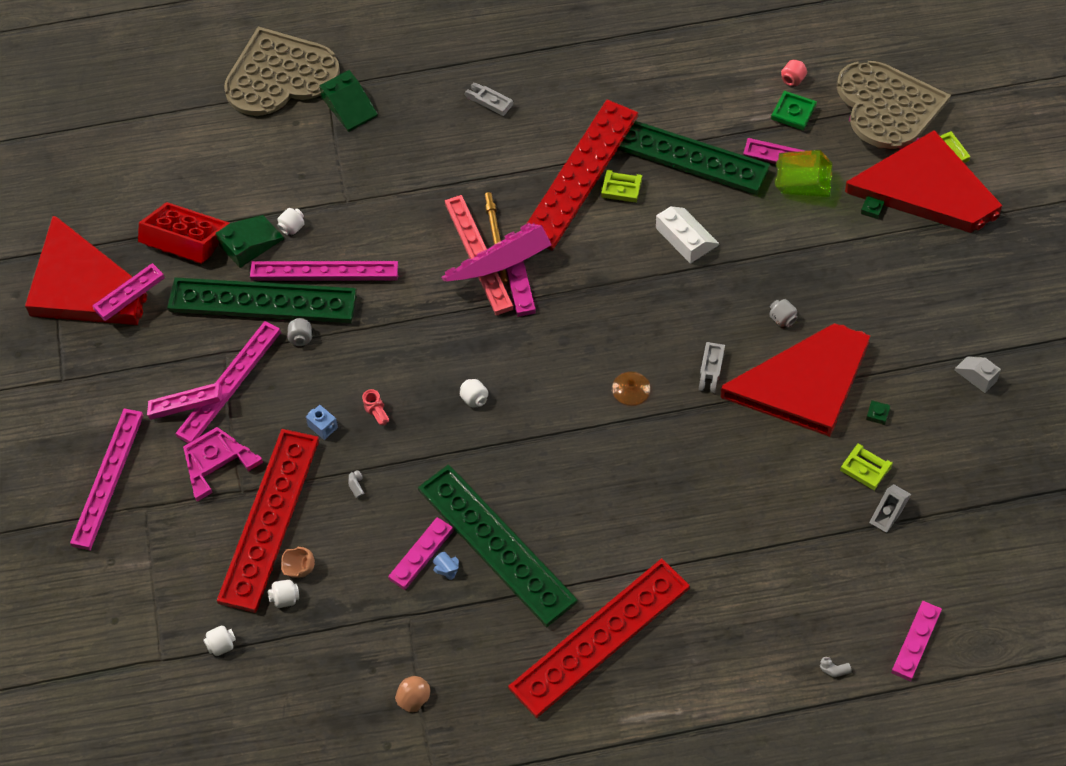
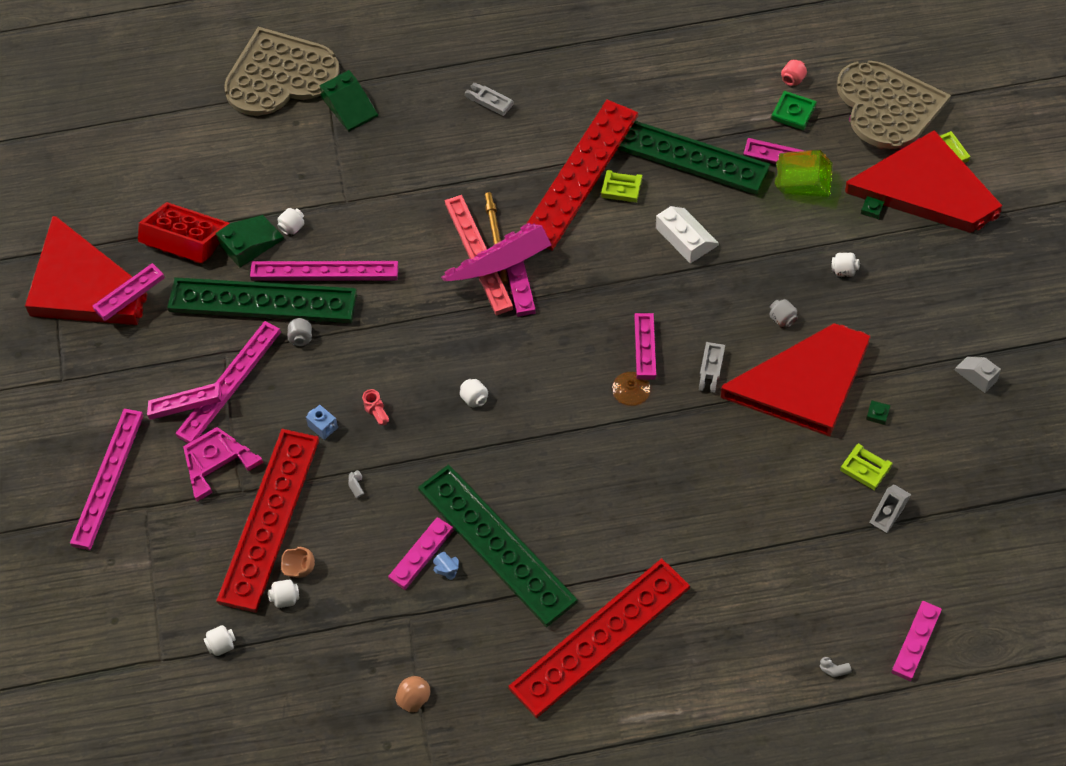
(645, 346): none -> dark pink plate
(845, 264): none -> white head

